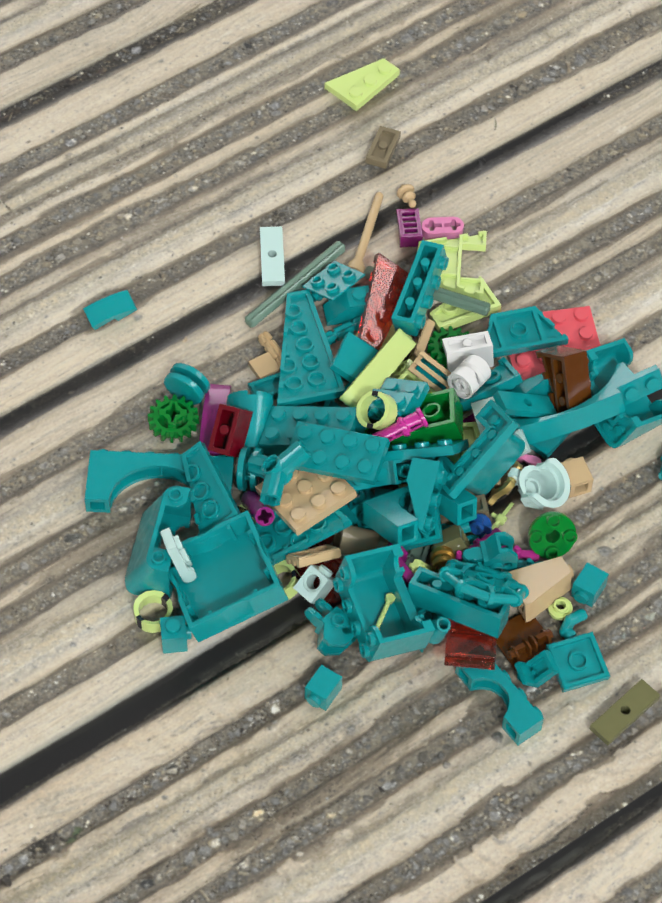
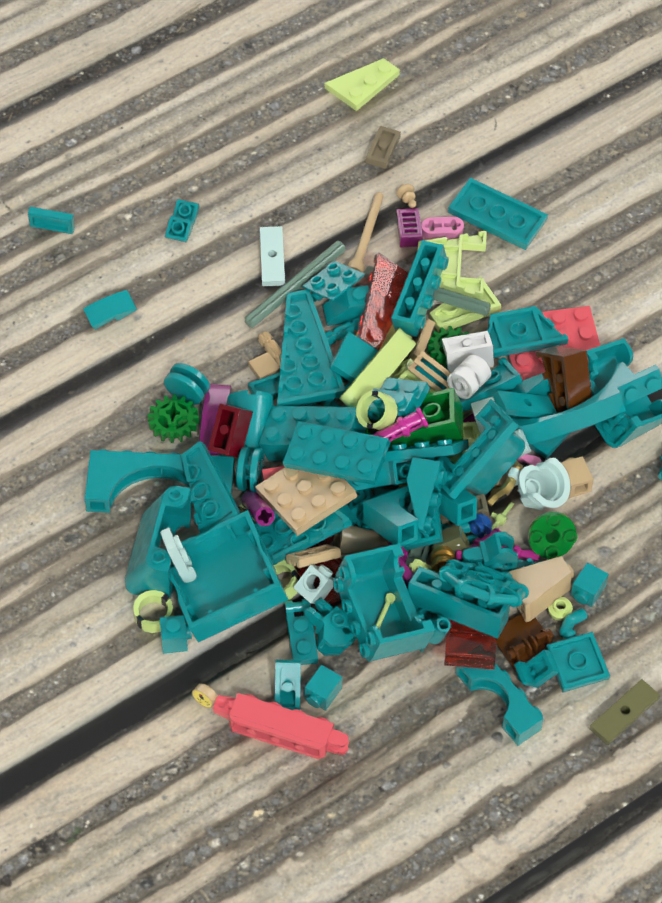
(51, 220): none -> teal tile
(182, 221): none -> teal slope
(204, 695): none -> tile
(277, 470): teal piece -> none
(281, 726): none -> coral hinge
(288, 683): none -> slope
(301, 633): none -> teal plate
(498, 213): none -> teal plate

